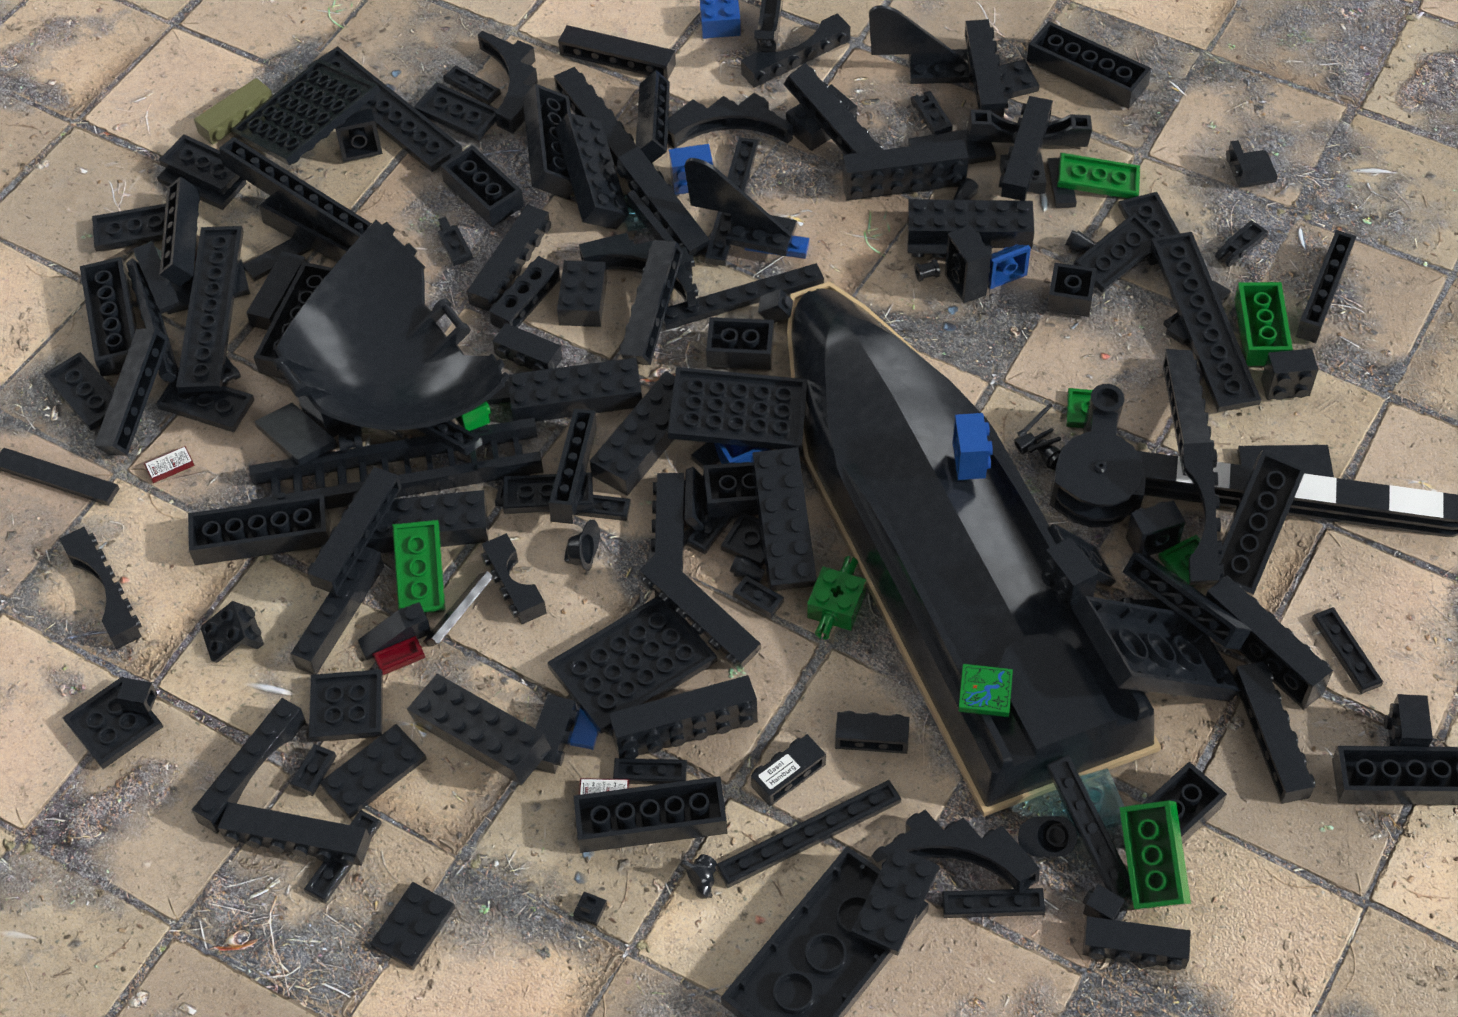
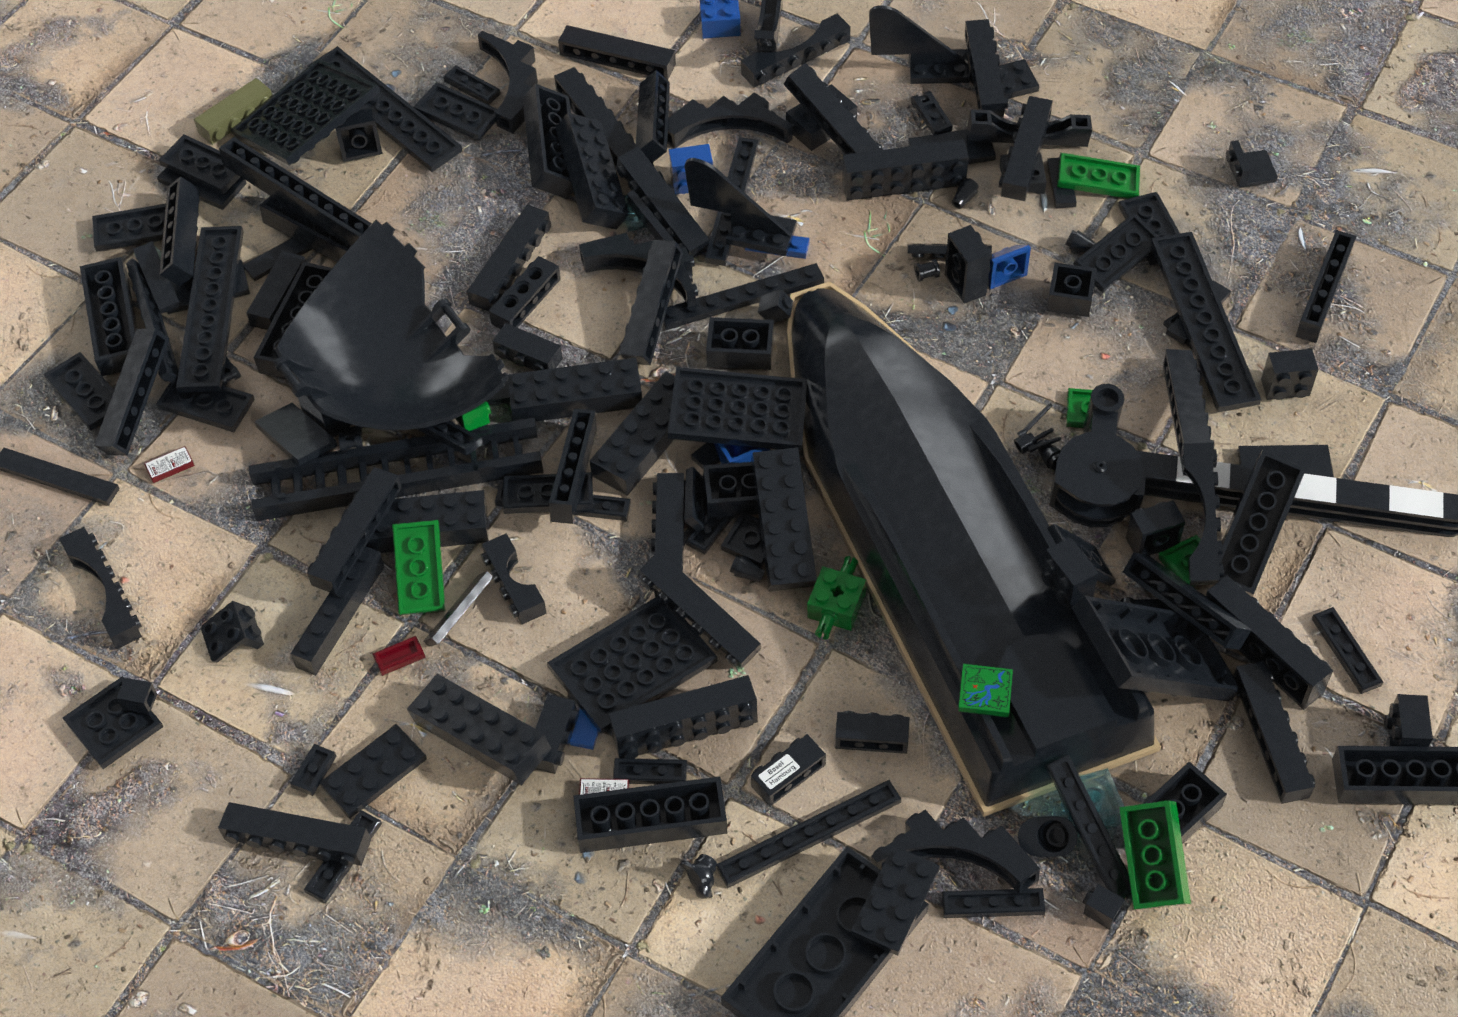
(258, 529): black brick -> none
(274, 731): black arch -> none
(346, 705): black plate -> none
(396, 628): black slope -> none
(412, 925): black plate -> none
(453, 242): black hinge -> none
(482, 186): black brick -> none
(582, 293): black brick -> none
(583, 546): black piece -> none
(590, 908): black tile -> none
(758, 596): black plate -> none
(971, 446): blue brick -> none
(997, 221): black brick -> none
(1088, 64): black brick -> none
(1136, 943): black brick -> none
(1242, 242): black hinge -> none
(1261, 320): green brick -> none

